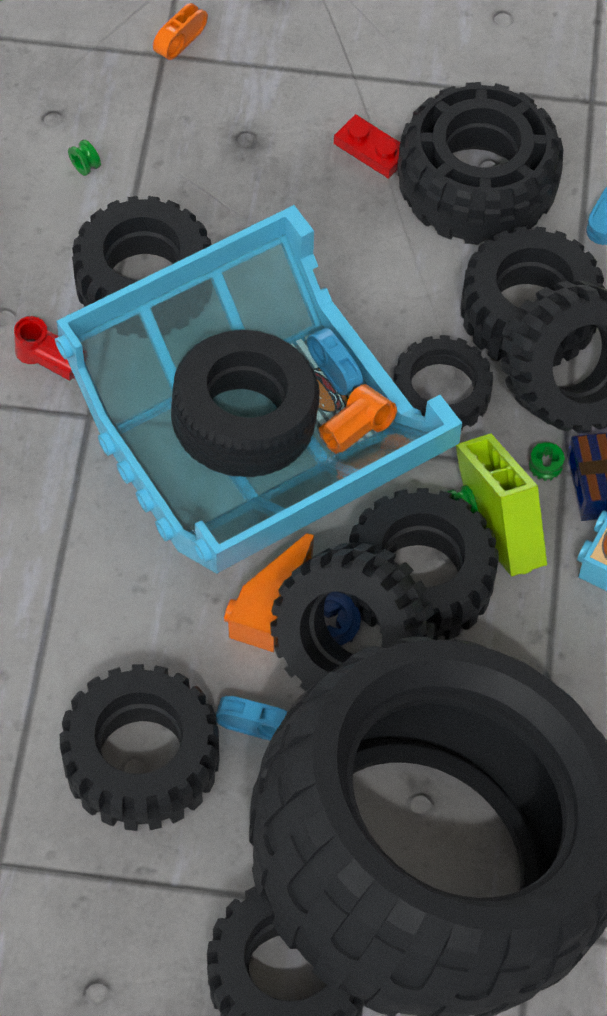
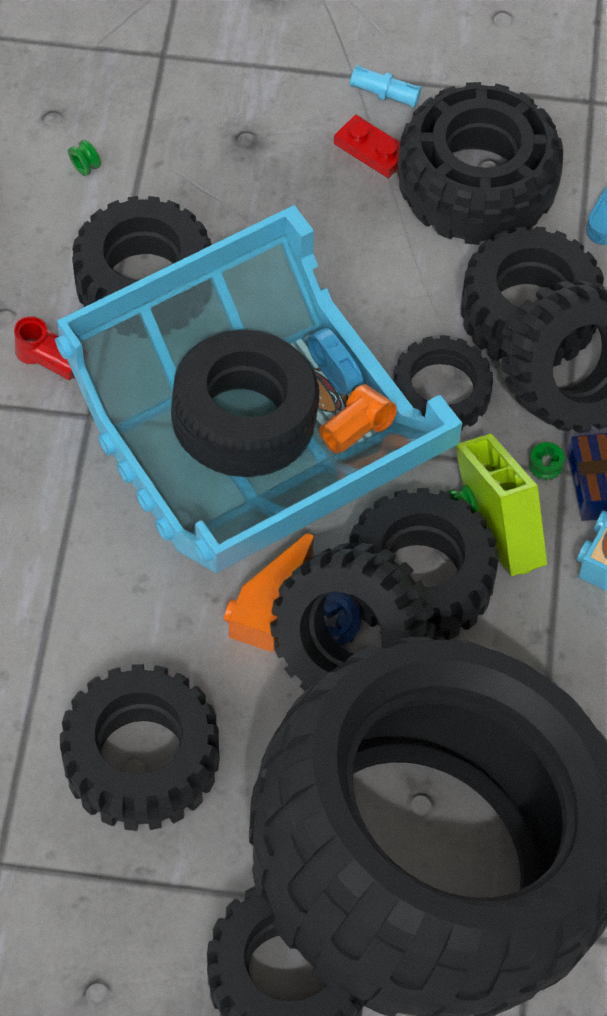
(180, 31): orange piece -> none
(249, 717): dark azure piece -> none
(385, 86): none -> medium azure pin

